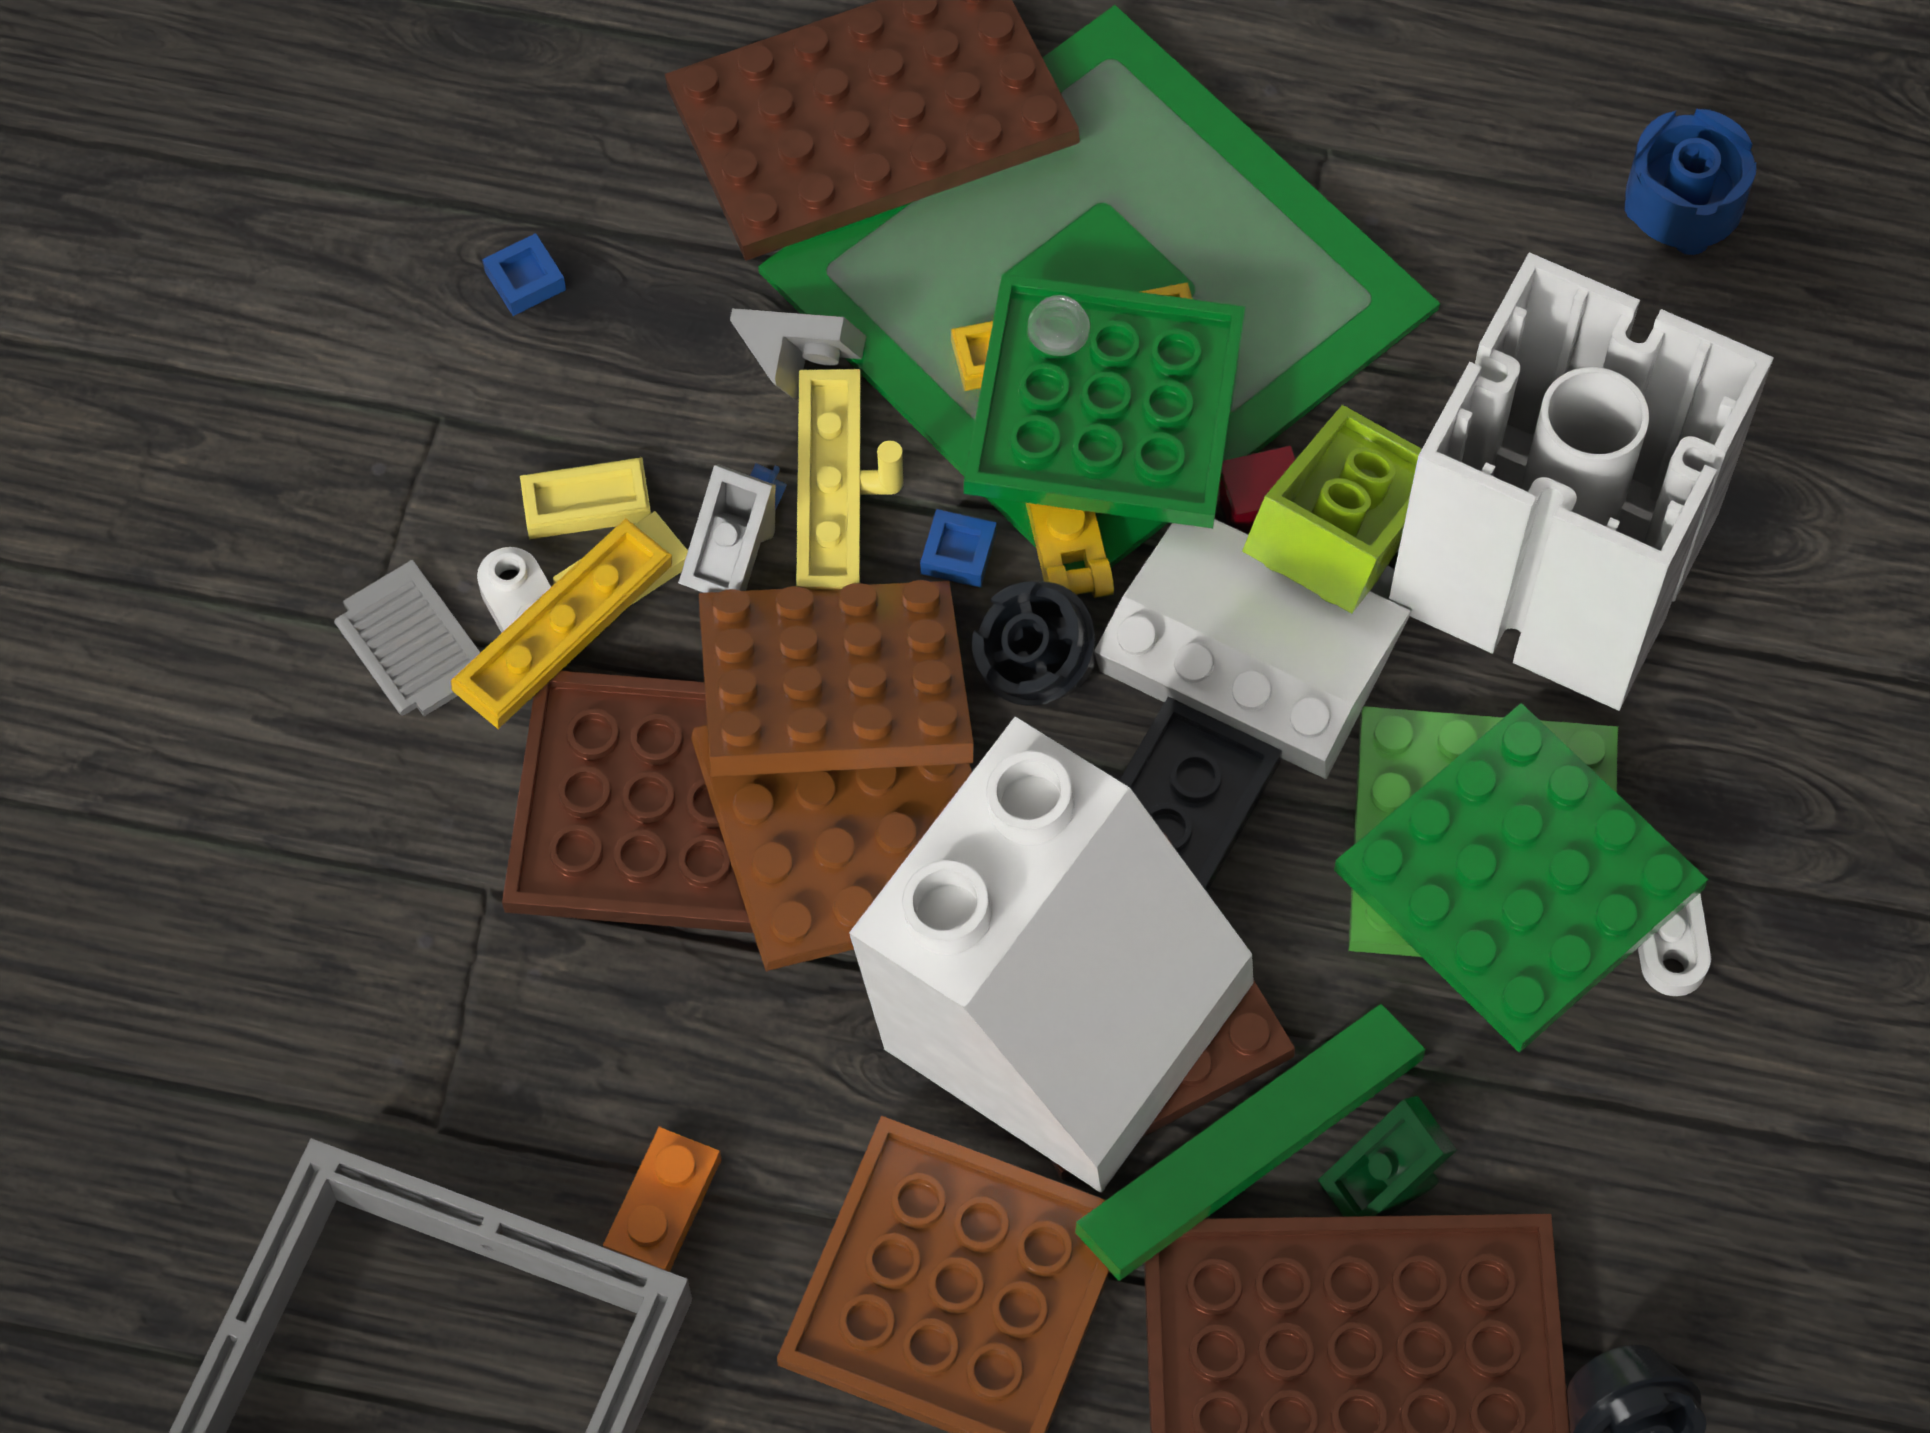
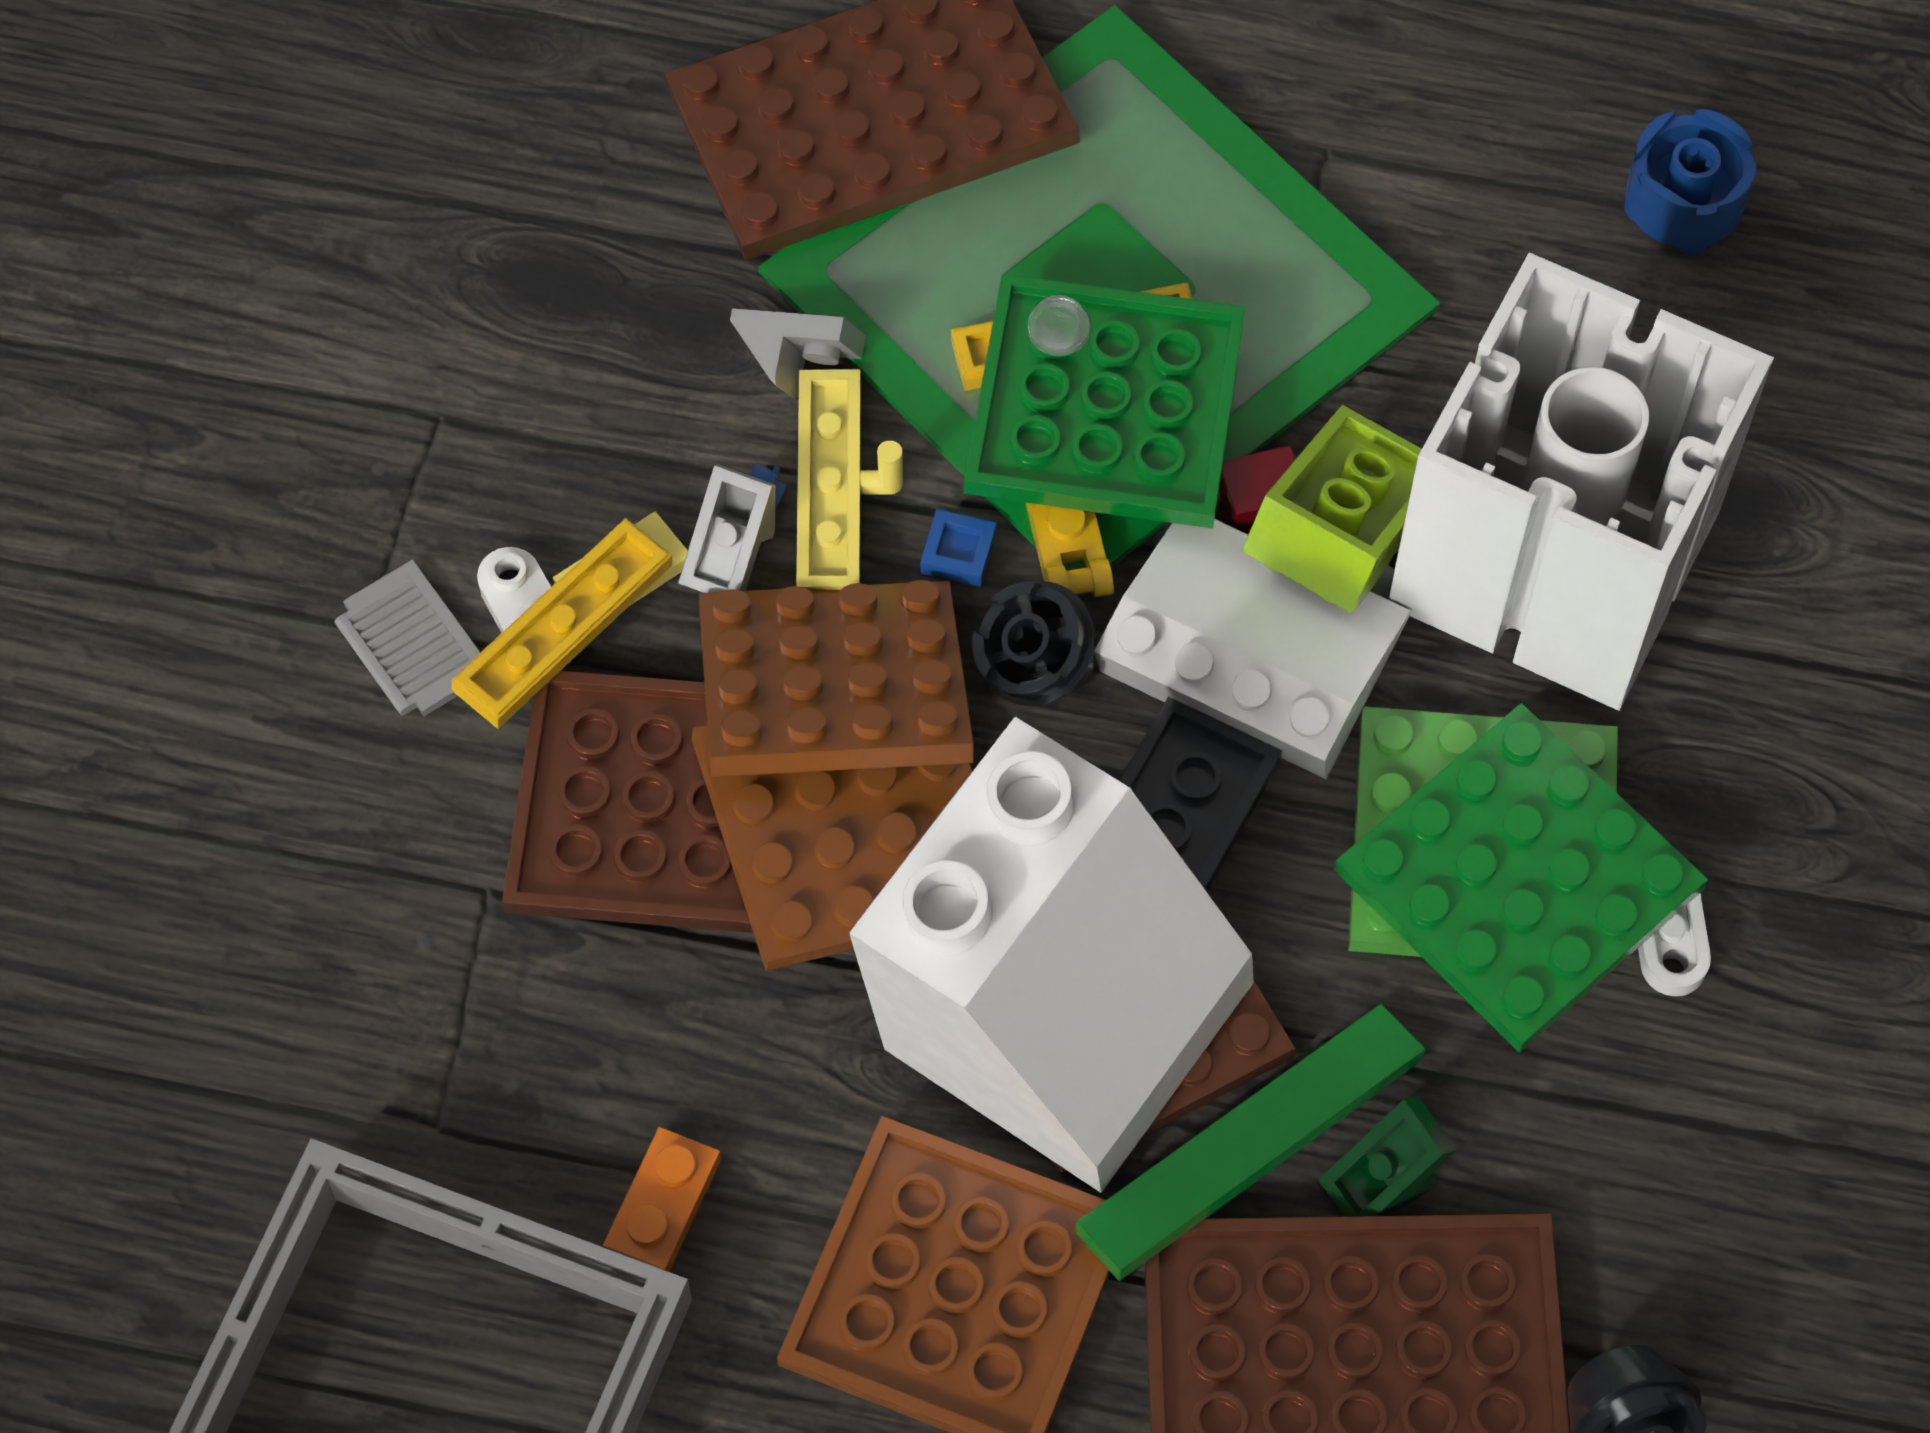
(524, 274): blue plate -> none
(585, 498): light yellow tile -> none

